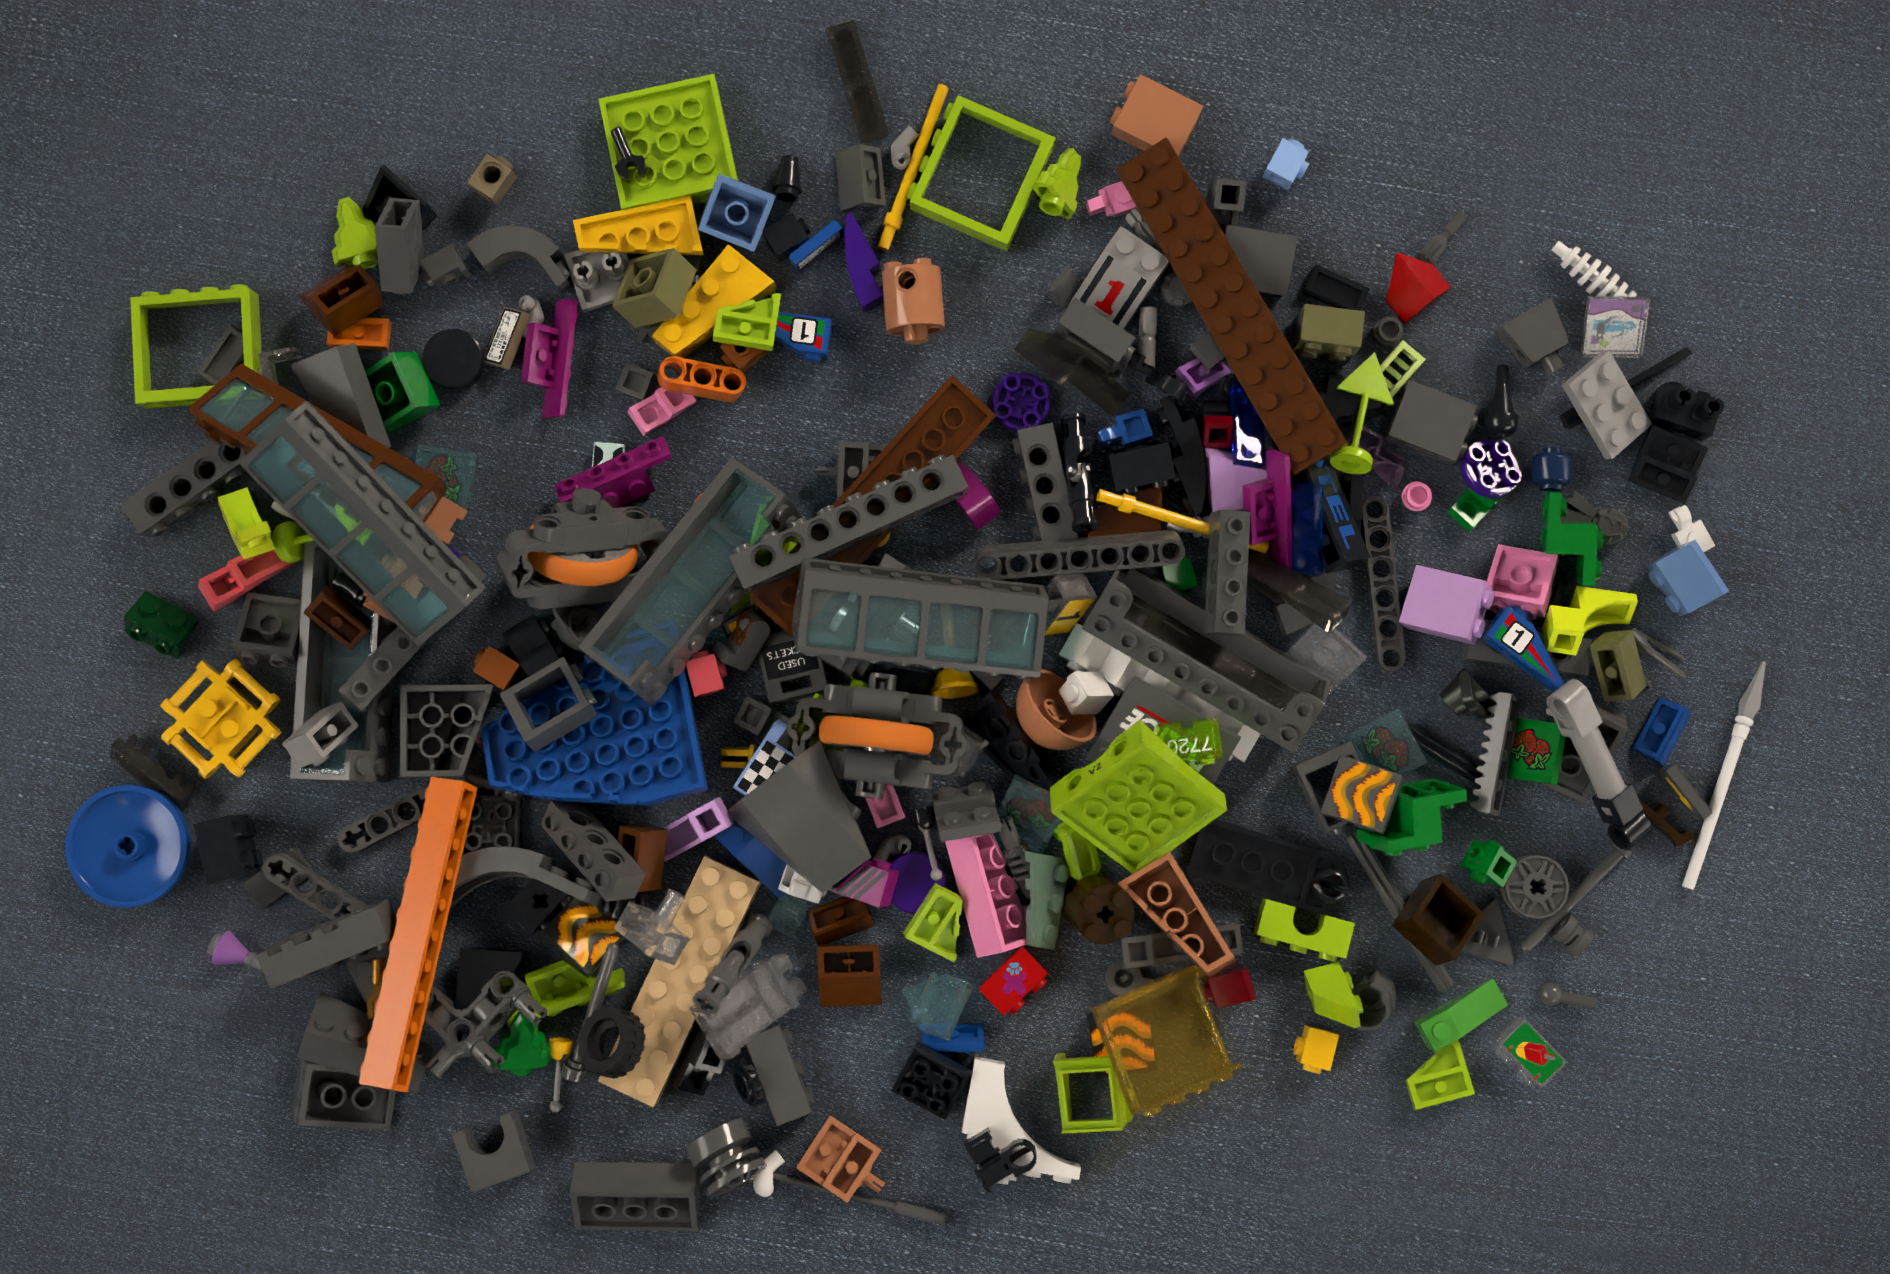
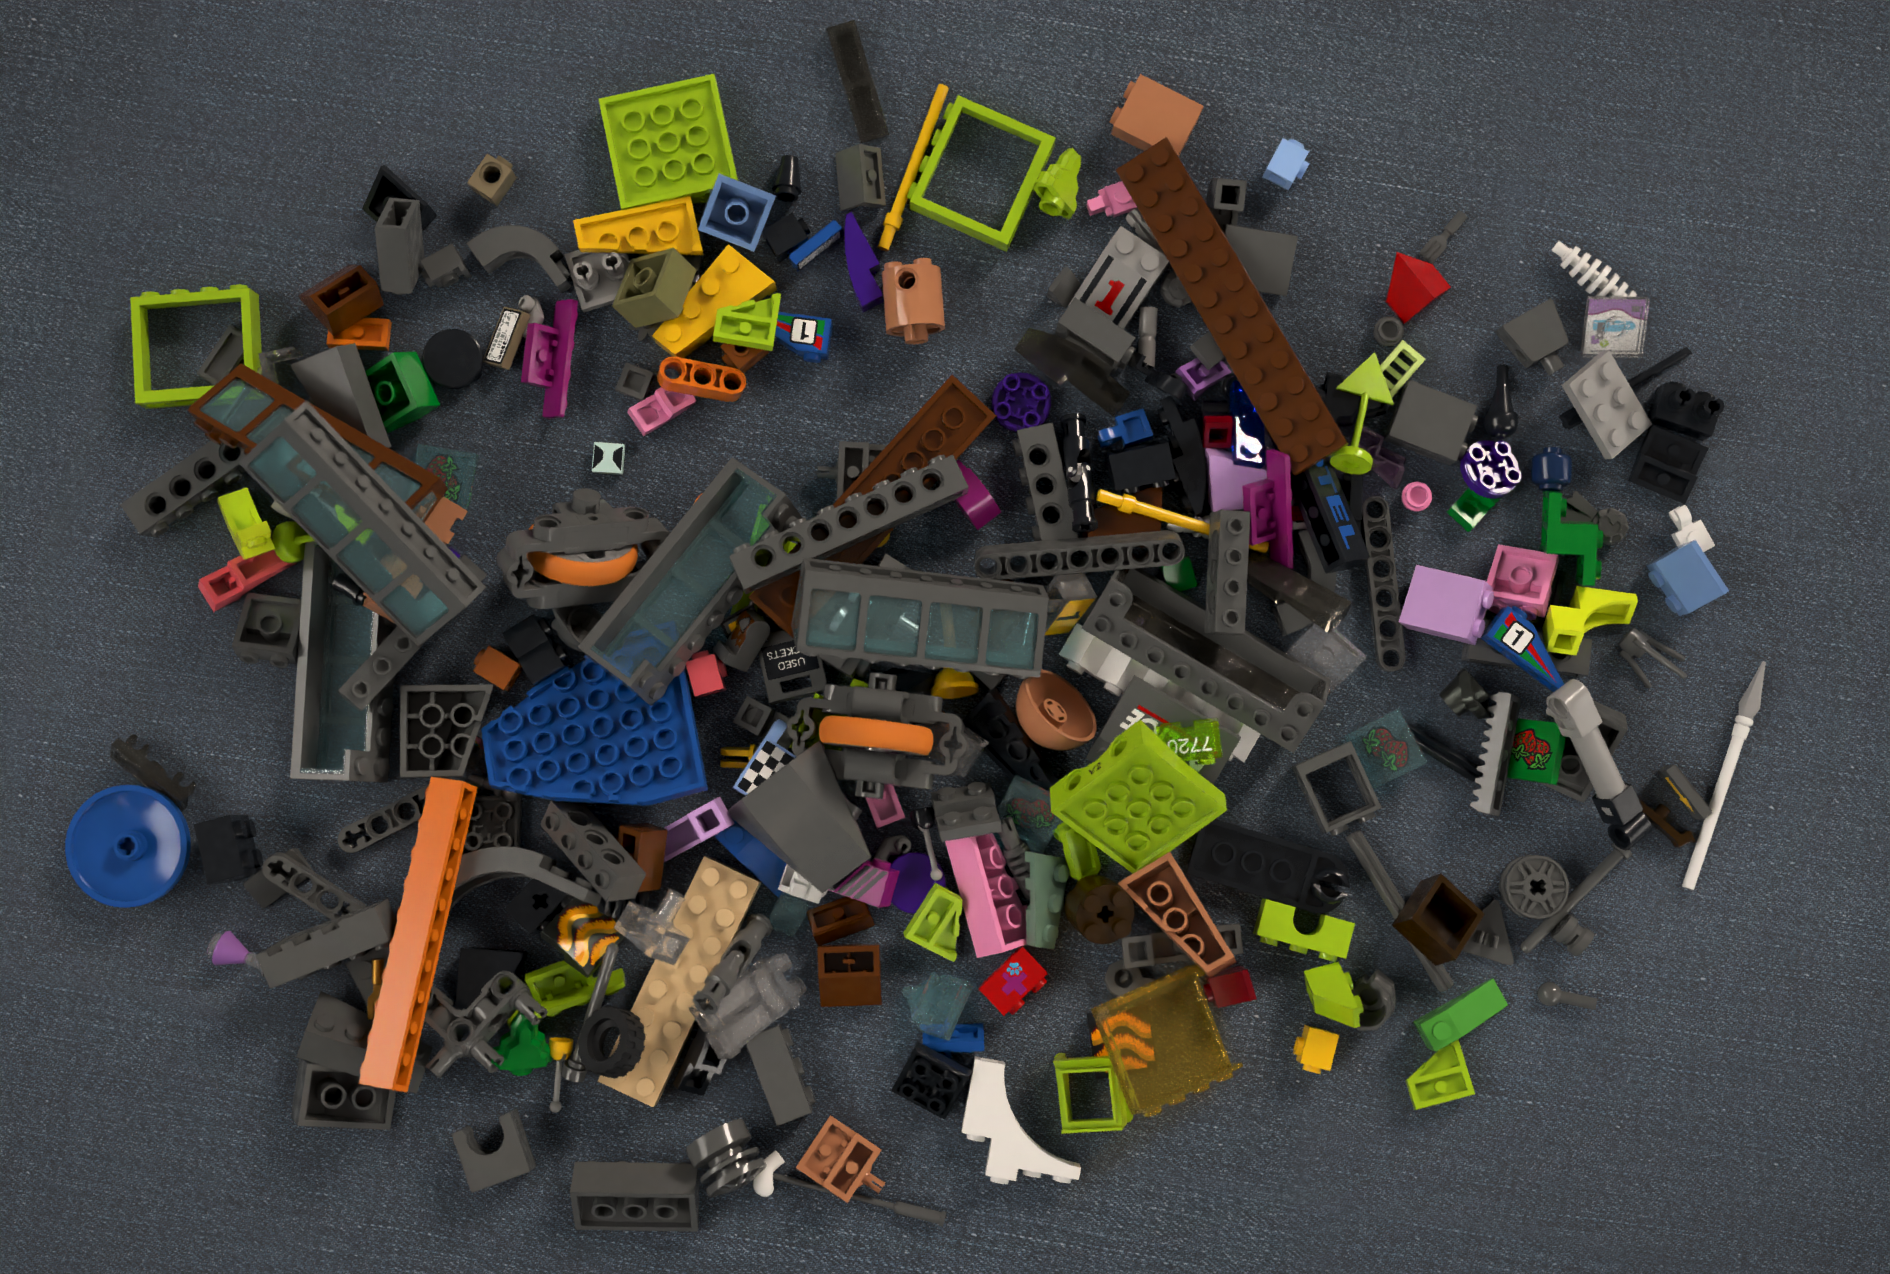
(159, 624): dark green bracket -> none
(221, 719): yellow brick -> none
(320, 735): light grey brick -> none
(338, 617): reddish brown slope -> none
(354, 237): lime rock -> none
(559, 725): dark grey window -> none
(620, 478): magenta bracket -> none
(627, 157): black bar -> none
(747, 1083): black gear -> none
(901, 148): light grey arm -> none
(993, 1163): black piece -> none
(1085, 692): white brick -> none
(1307, 528): clear blue plate -> none
(1328, 332): olive brick -> none
(1335, 289): black tile -> none
(1362, 794): slope -> none
(1415, 817): green bracket -> none
(1488, 863): green brick -> none
(1528, 1052): brick -> none
(1618, 665): olive brick -> none
(1661, 731): blue slope -> none

